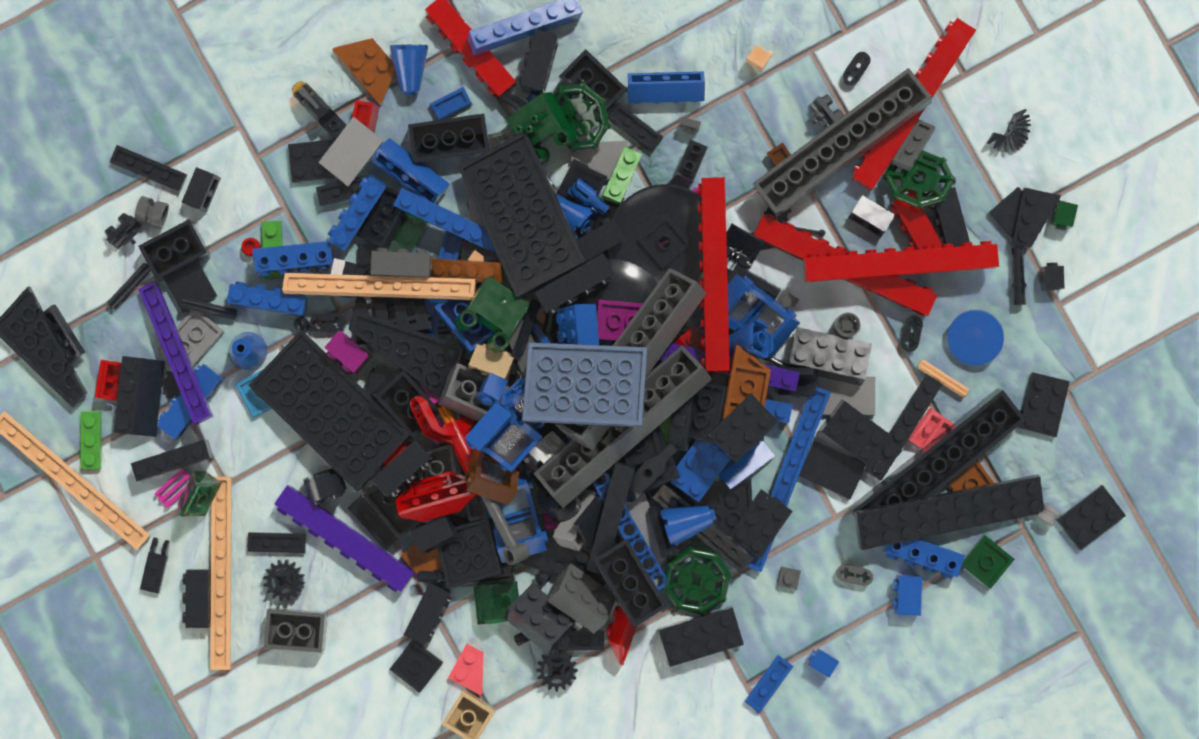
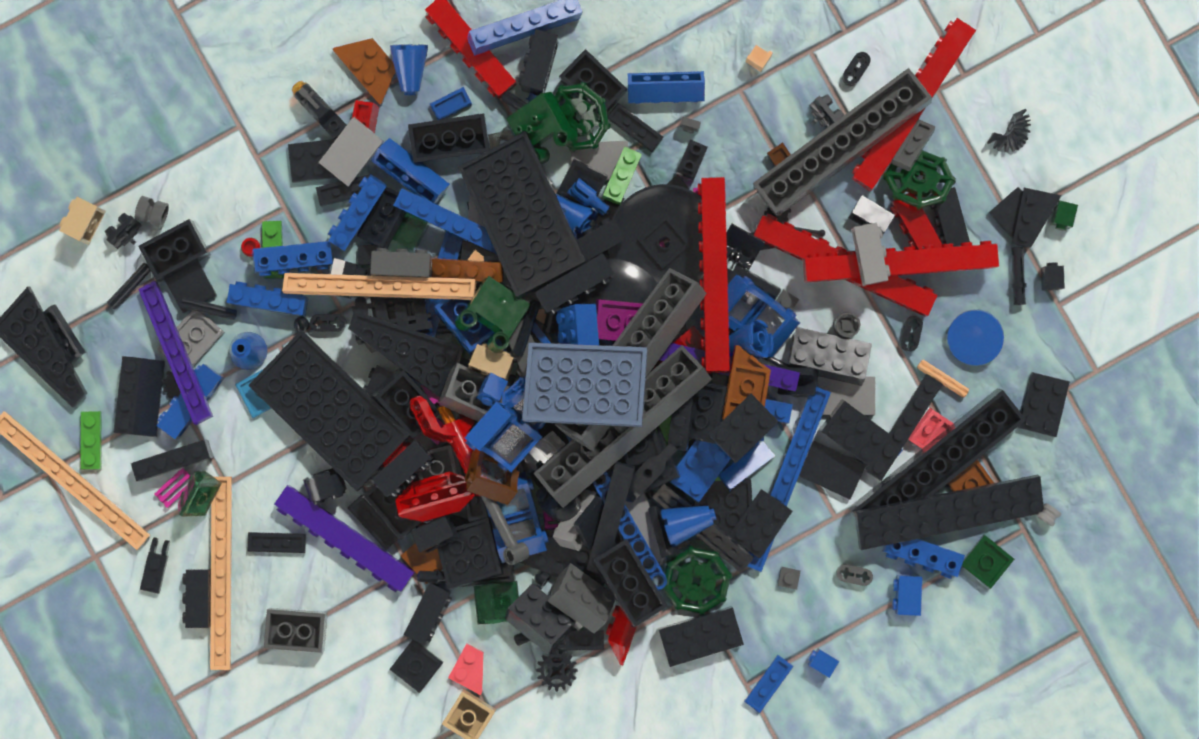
(81, 220): none -> tan brick
(108, 380): red hinge -> none
(148, 168): black tile -> none
(201, 189): black hinge -> none
(295, 586): black gear -> none
(348, 352): magenta brick -> none
(870, 254): none -> light grey brick
(1090, 517): black plate -> none

